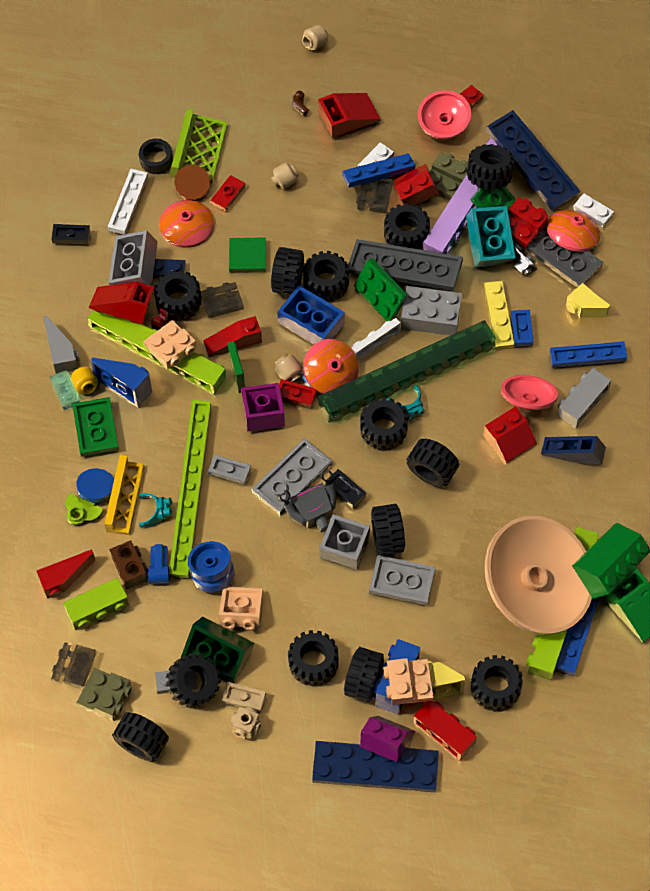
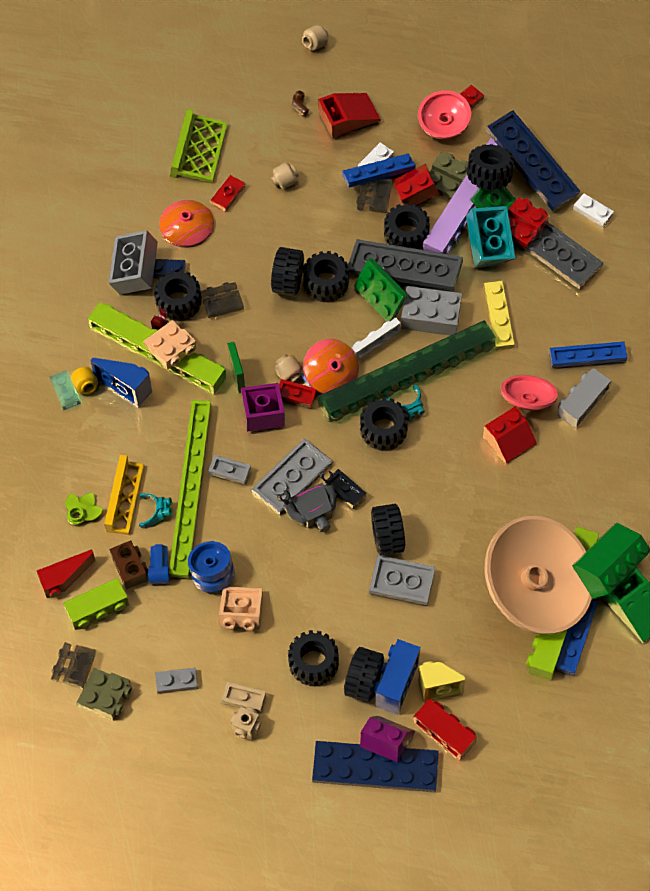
(61, 348): light grey slope -> none
(70, 234): black plate -> none
(95, 426): green plate -> none
(95, 485): blue tile -> none
(123, 300): red slope -> none
(127, 201): white plate -> none
(140, 736): black tyre -> none
(155, 167): black tyre -> none
(191, 182): dark orange tile -> none
(209, 680): black tyre -> none
(221, 645): dark green slope -> none
(243, 333): red slope -> none
(247, 254): green tile -> none
(310, 316): blue brick -> none
(344, 541): light grey brick -> none
(408, 681): light nougat plate -> none
(432, 462): black tyre -> none
(501, 668): black tyre -> none
(522, 328): blue plate -> none
(524, 263): dark grey hinge -> none
(573, 230): dish -> none
(575, 449): dark blue slope -> none
(586, 303): light yellow slope -> none

